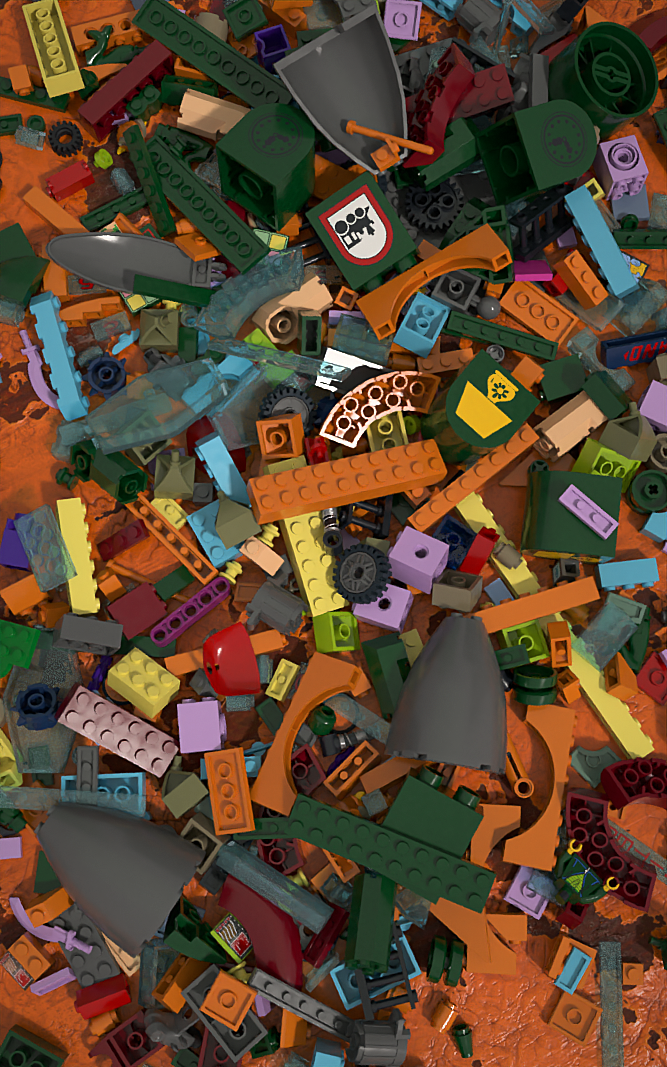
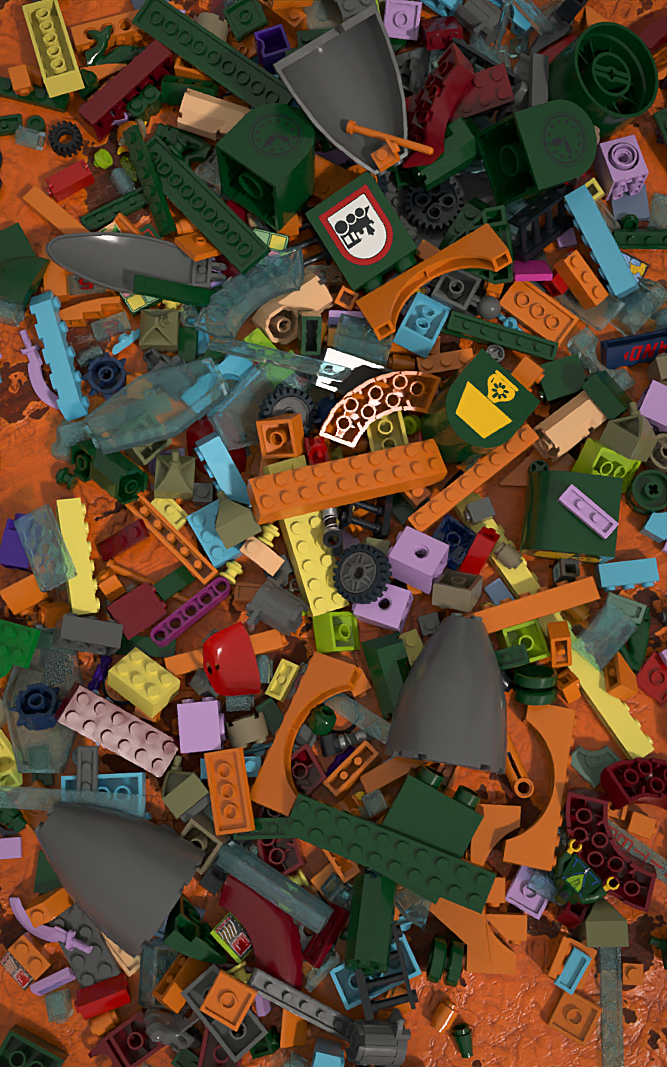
(59, 1006): none -> clear light blue brick
(129, 167): none -> clear neon green piece
(198, 807): none -> dark grey tile
(247, 729): none -> dark tan brick
(427, 624): none -> dark grey brick
(439, 32): none -> dark red brick
(479, 511): none -> dark grey brick
(497, 892): none -> orange brick
(509, 322): none -> medium azure piece
(603, 926): none -> olive piece
(640, 825): none -> orange brick

